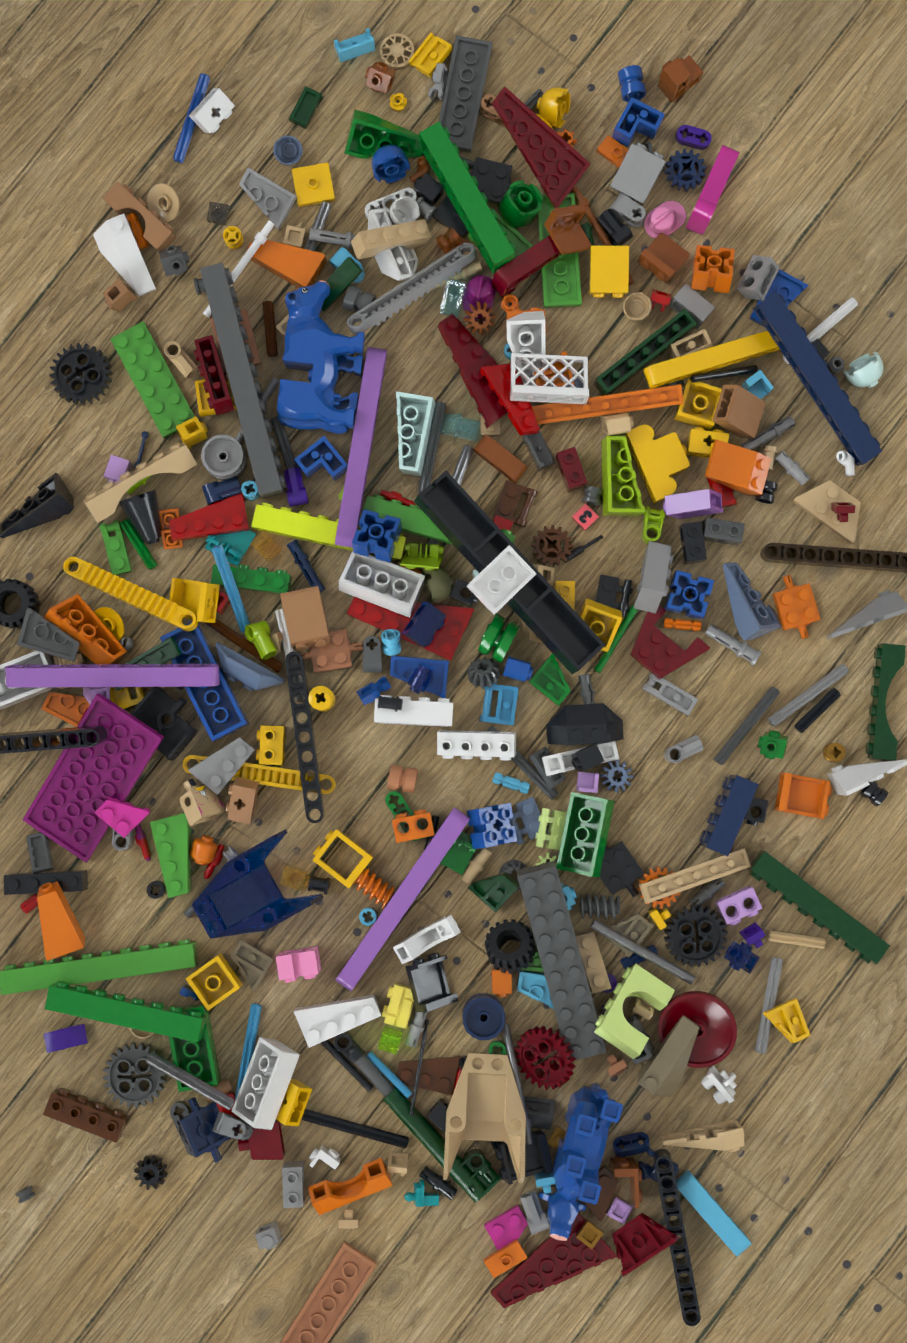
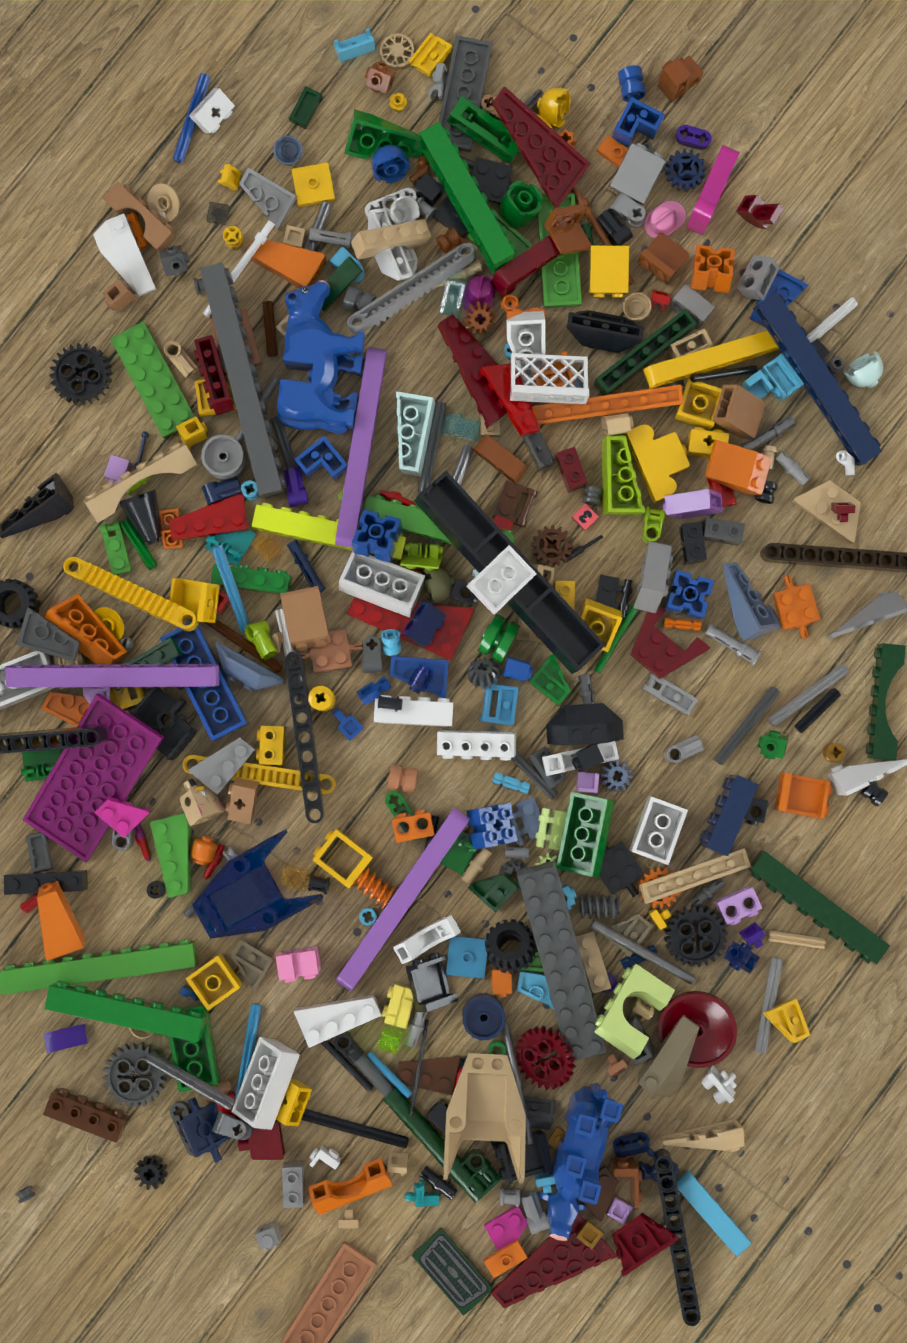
(39, 763): none -> green hinge
(230, 177): none -> yellow tile
(349, 725): none -> blue plate
(452, 1271): none -> tile
(466, 957): none -> dark azure plate
(483, 129): none -> green brick
(509, 1197): none -> light grey bush
(517, 852): none -> light grey pin
(604, 330): none -> black wedge
(658, 830): none -> white brick
(757, 212): none -> dark red brick
(782, 377): none -> medium azure hinge

